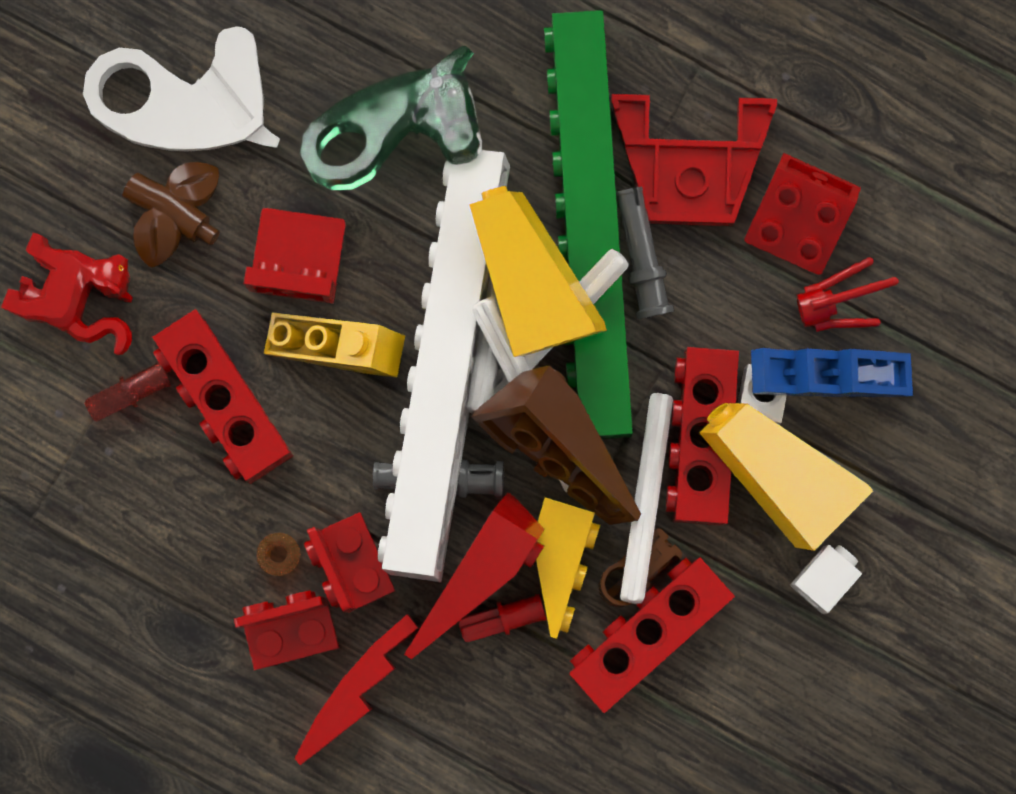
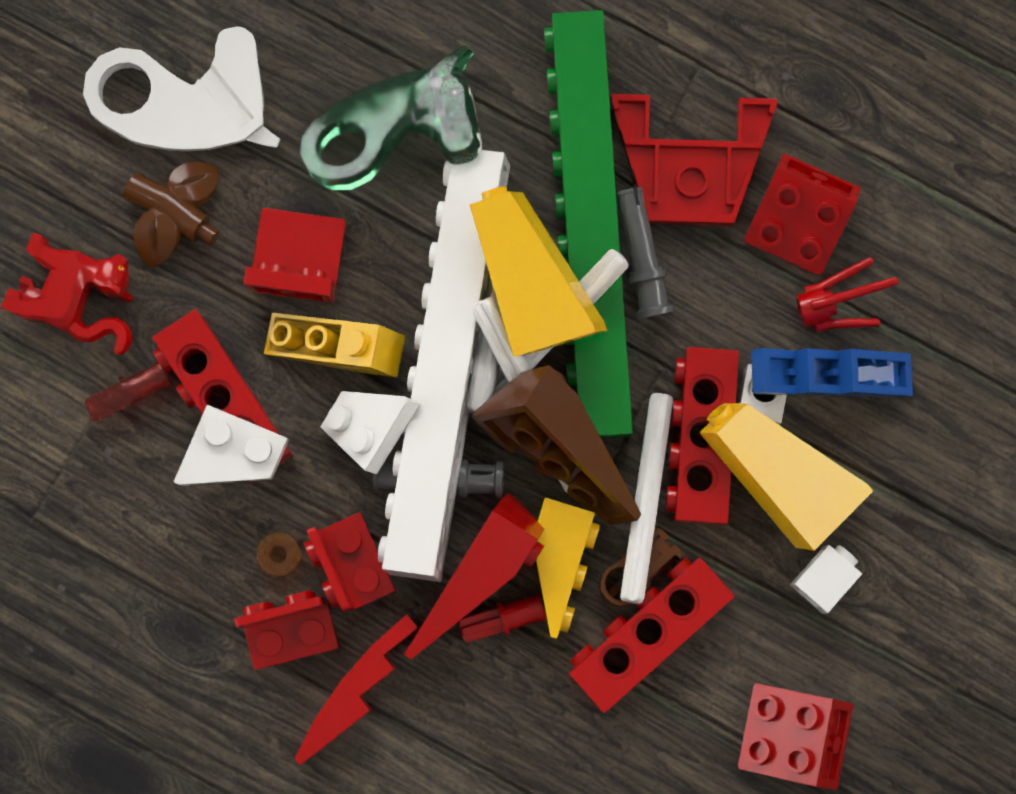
(230, 451): none -> white wing
(368, 425): none -> white wing
(795, 736): none -> bracket

